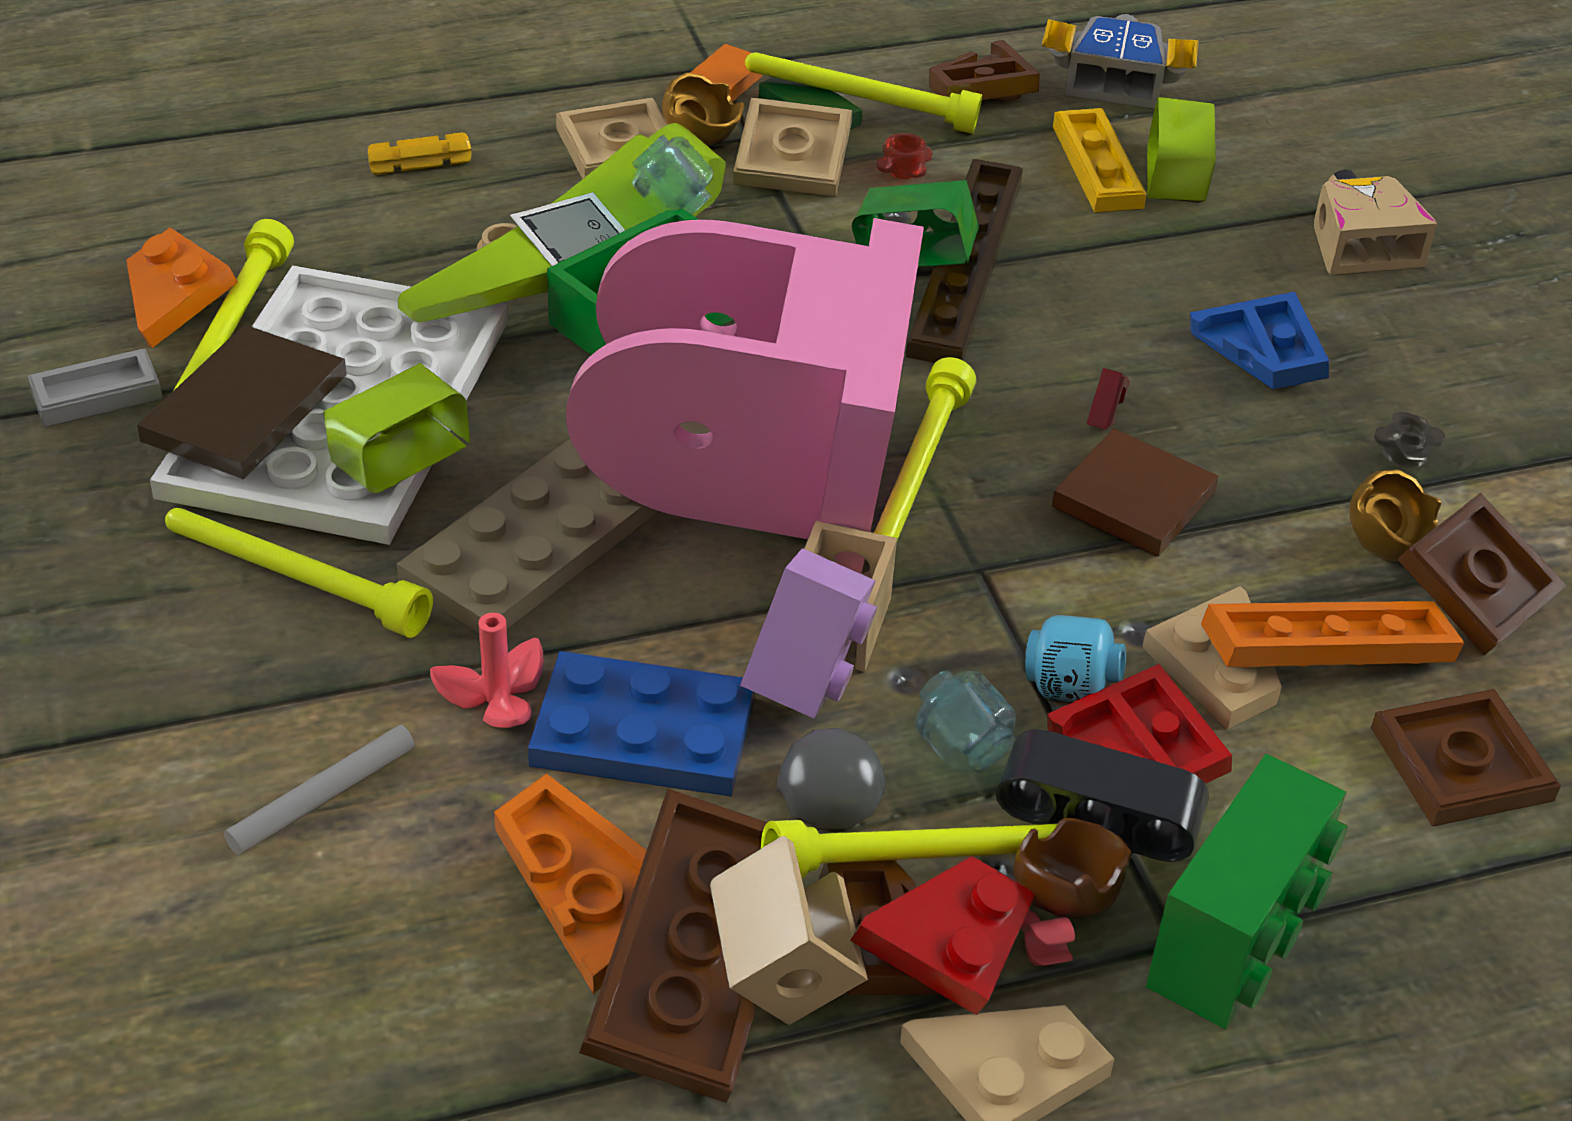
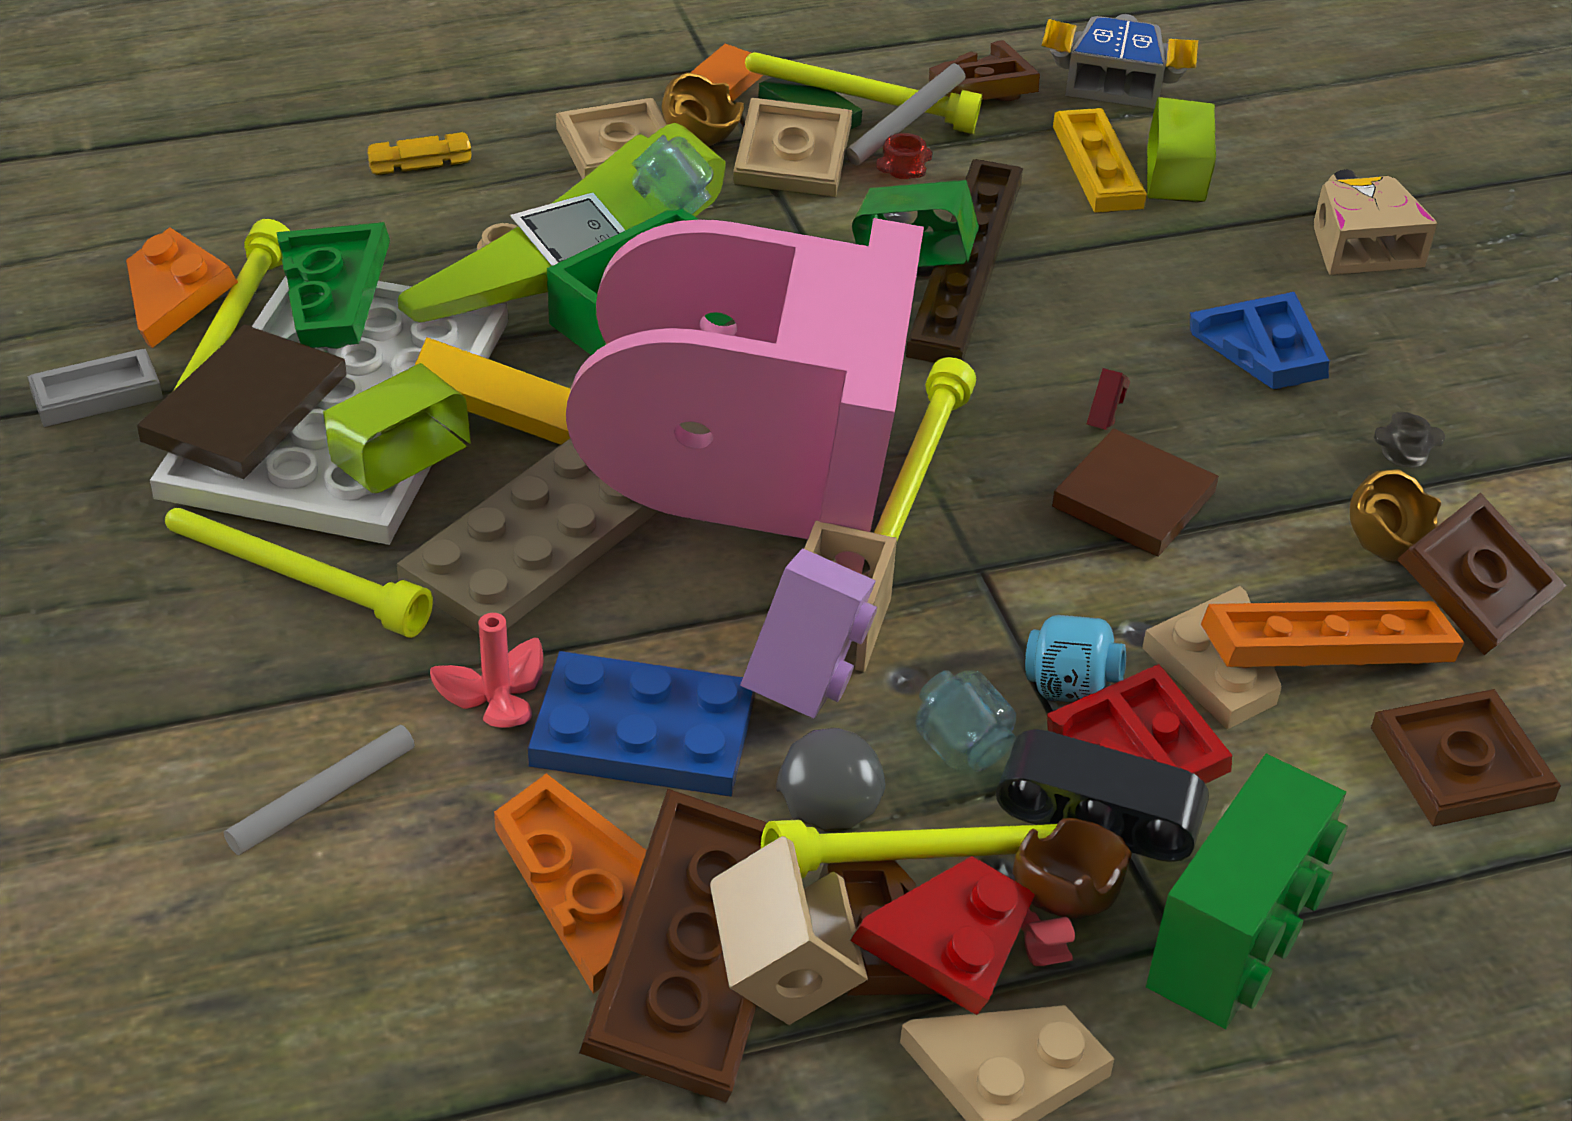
(332, 280): none -> green wing
(501, 391): none -> yellow tile
(905, 114): none -> light grey bar

